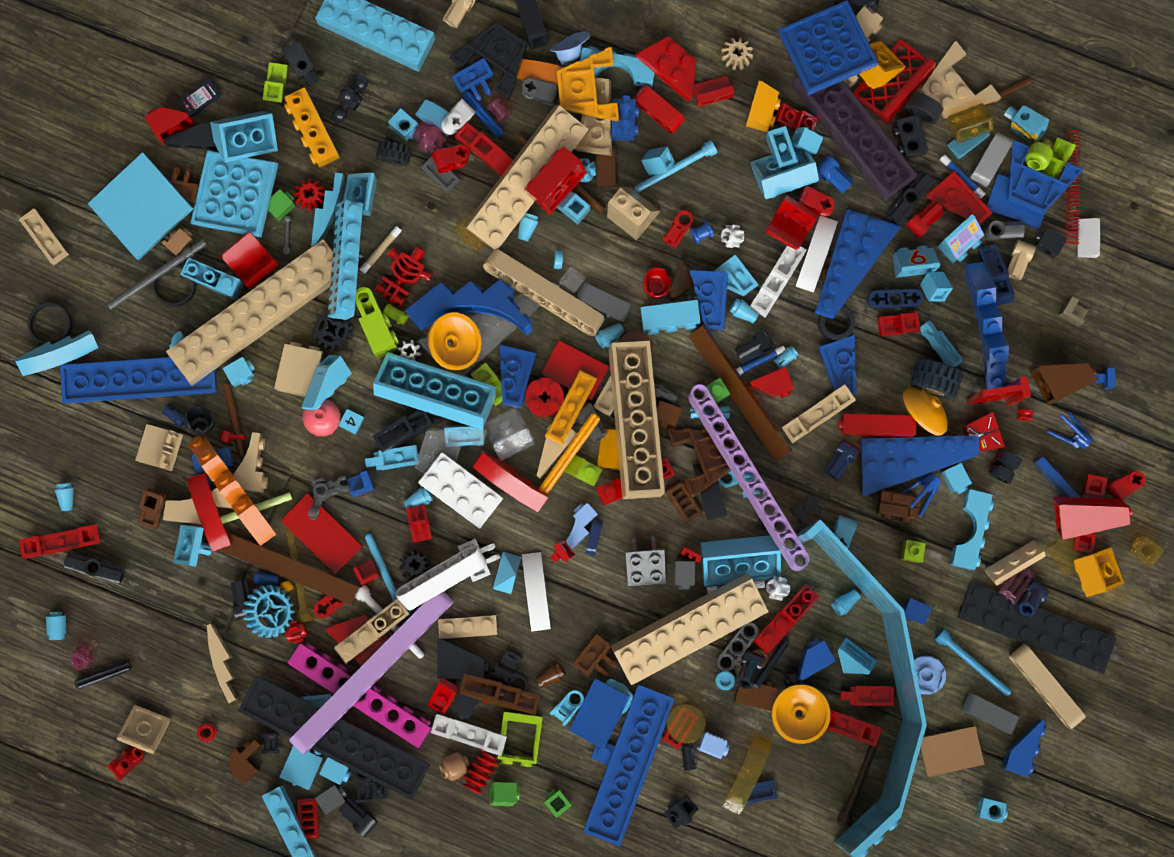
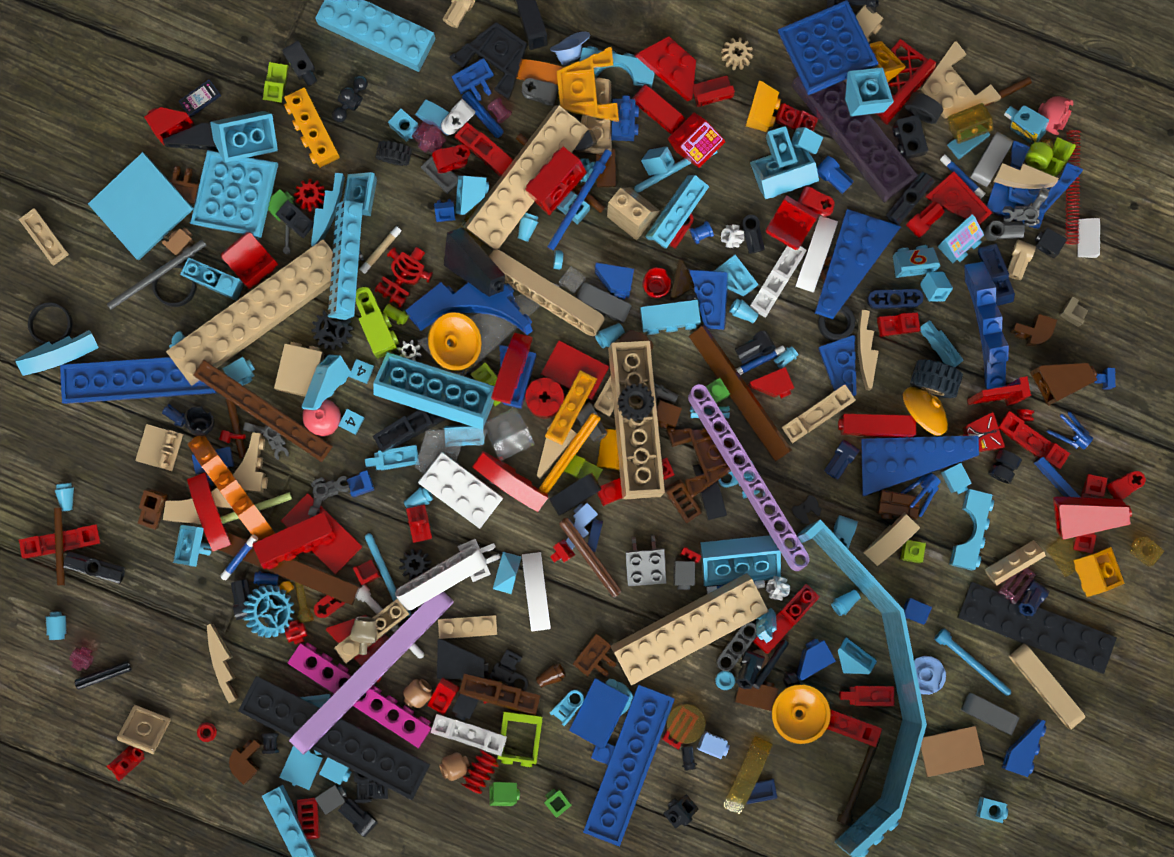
(59, 546): none -> reddish brown bar
(239, 557): none -> blue bar
(262, 410): none -> reddish brown tile
(272, 436): none -> dark grey piece
(293, 540): none -> red brick
(295, 219): none -> black slope
(361, 371): none -> medium azure tile
(365, 632): none -> dark tan piece
(417, 693): none -> medium nougat head
(444, 211): none -> blue tile
(469, 193): none -> medium azure slope
(471, 263): none -> black slope
(512, 368): none -> red slope
(575, 494): none -> black beam
(587, 141): none -> black slope
(590, 557): none -> reddish brown axle
(598, 168): none -> blue bar
(615, 279): none -> blue slope
(627, 410): none -> black tyre
(677, 210): none -> medium azure fence
(696, 140): none -> red slope
(753, 236): none -> black piece
(766, 625): none -> medium azure hinge
(866, 356): none -> tan slope
(867, 92): none -> medium azure slope
(891, 539): none -> tan slope
(1024, 178): none -> tan slope
(1028, 213): none -> dark grey piece
(1033, 441): none -> red slope
(1039, 332): none -> reddish brown brick
(1057, 112): none -> coral cylinder

